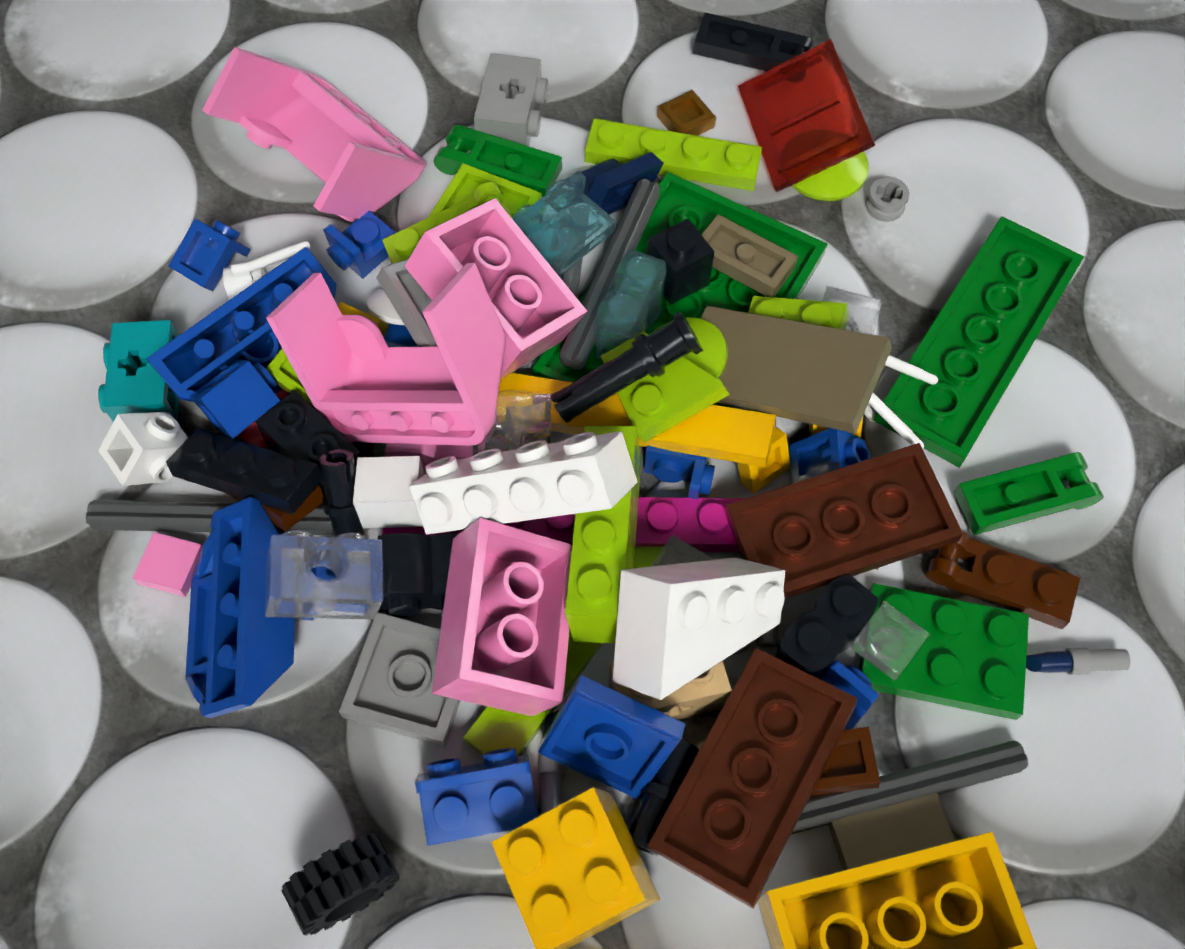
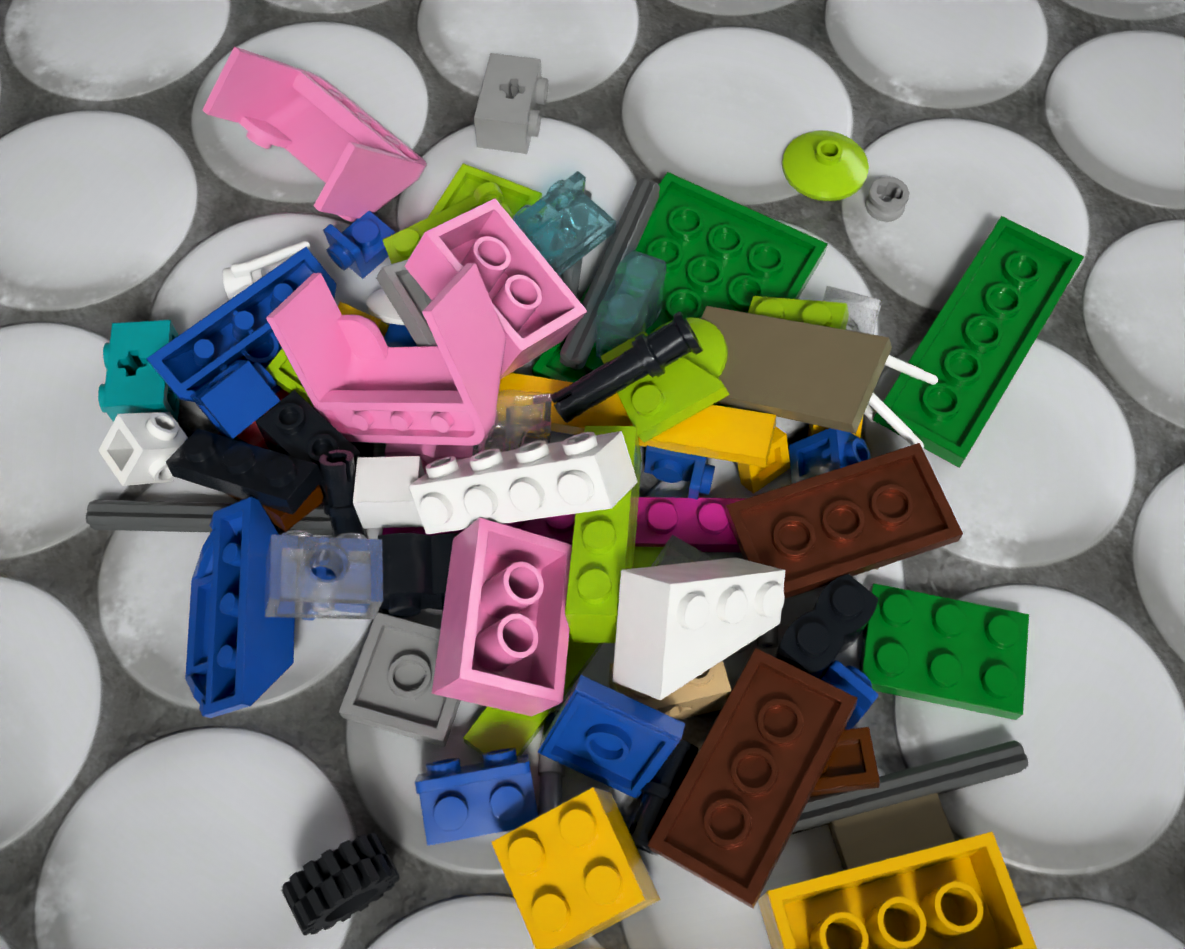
(168, 564): bright pink tile -> none
(207, 252): blue bracket -> none
(498, 157): green plate -> none
(613, 183): dark blue panel -> none
(683, 154): lime plate -> none
(686, 115): pearl gold tile -> none
(686, 258): black brick -> none
(747, 43): black plate -> none
(749, 256): dark tan plate -> none
(805, 116): clear red piece -> none
(889, 640): clear plate -> none
(1006, 580): reddish brown plate -> none
(1027, 493): green plate -> none
(1079, 661): piece -> none

